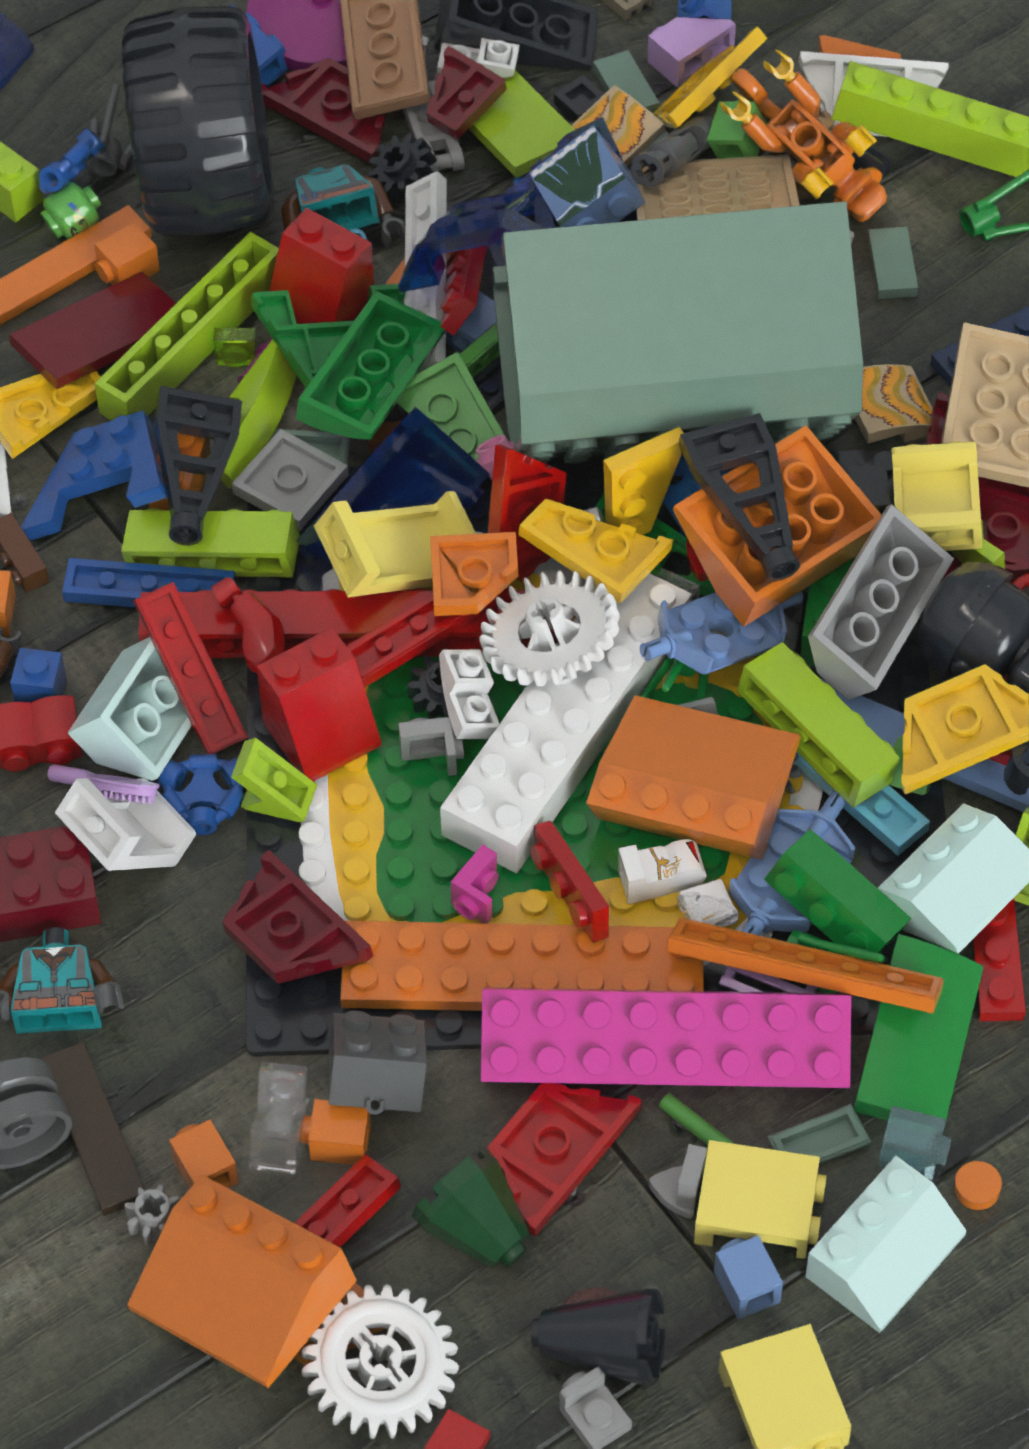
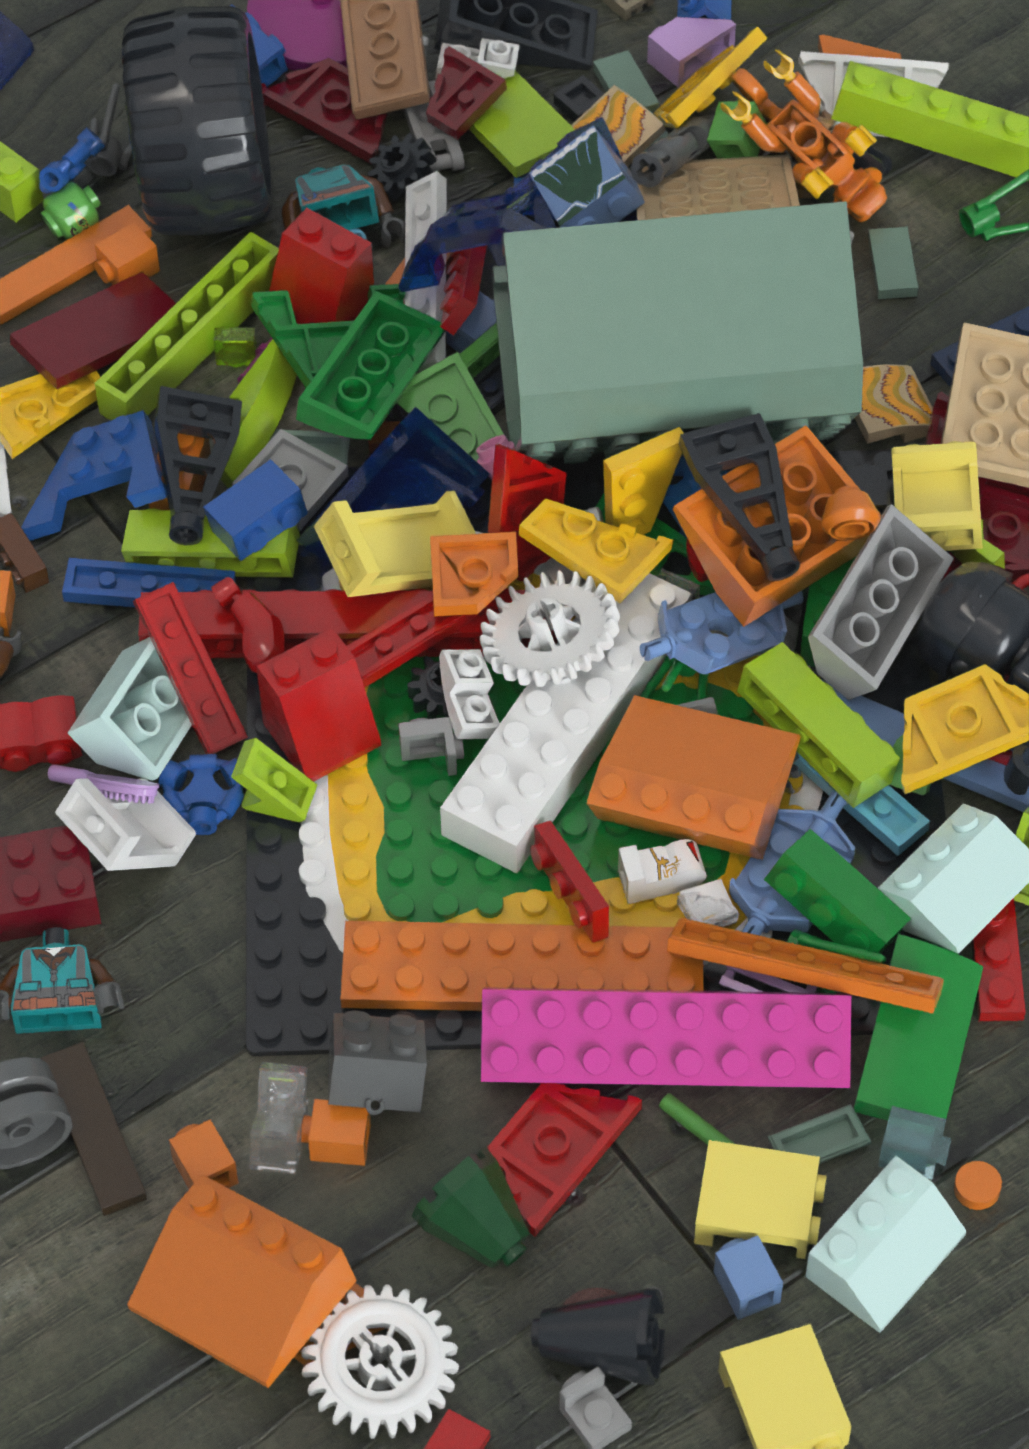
(38, 675): blue brick -> none
(141, 1212): light grey gear -> none
(256, 510): none -> blue brick
(290, 926): dark red wing -> none
(350, 1201): red plate -> none
(473, 884): dark pink bracket -> none
(681, 1185): light grey tile -> none
(849, 514): none -> orange cone

